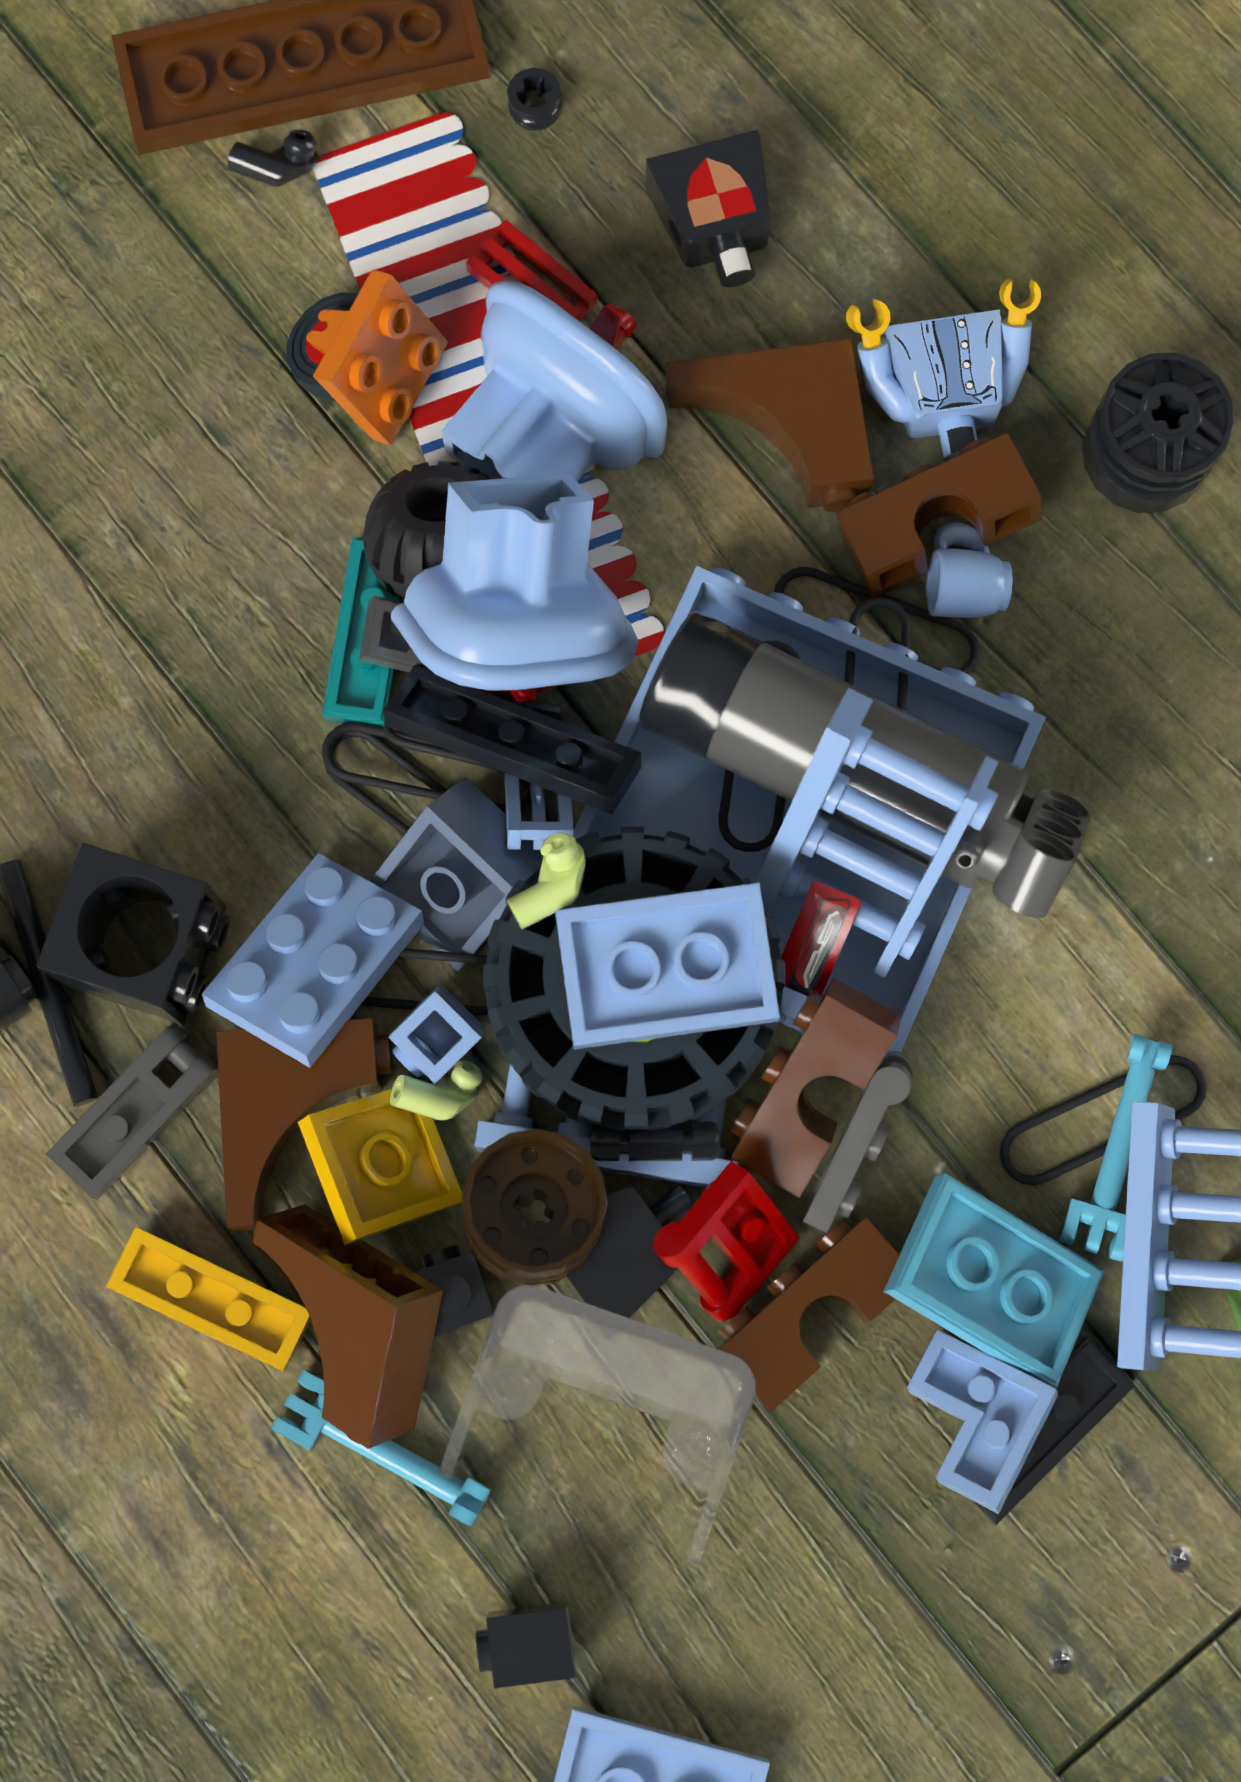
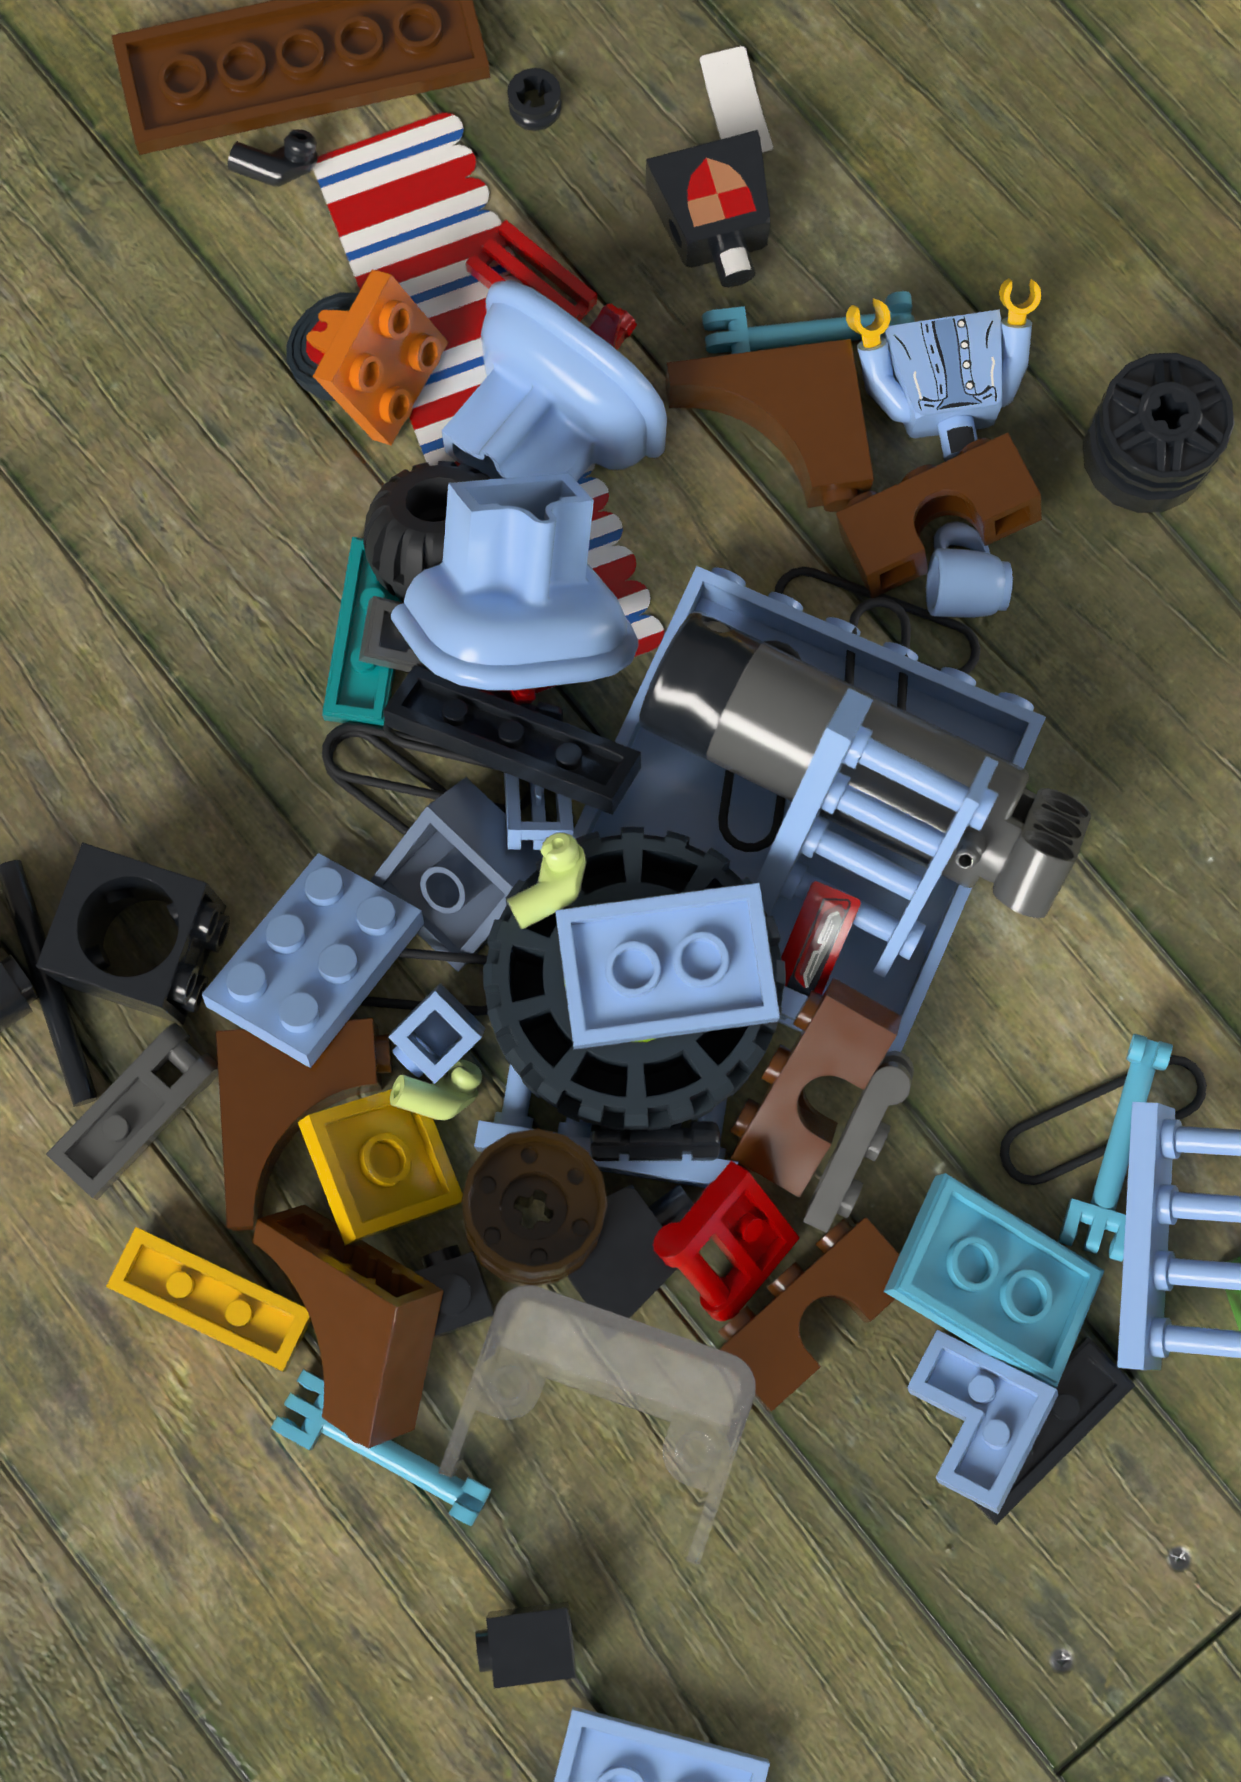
(734, 94): none -> white sticker
(747, 339): none -> medium azure hinge

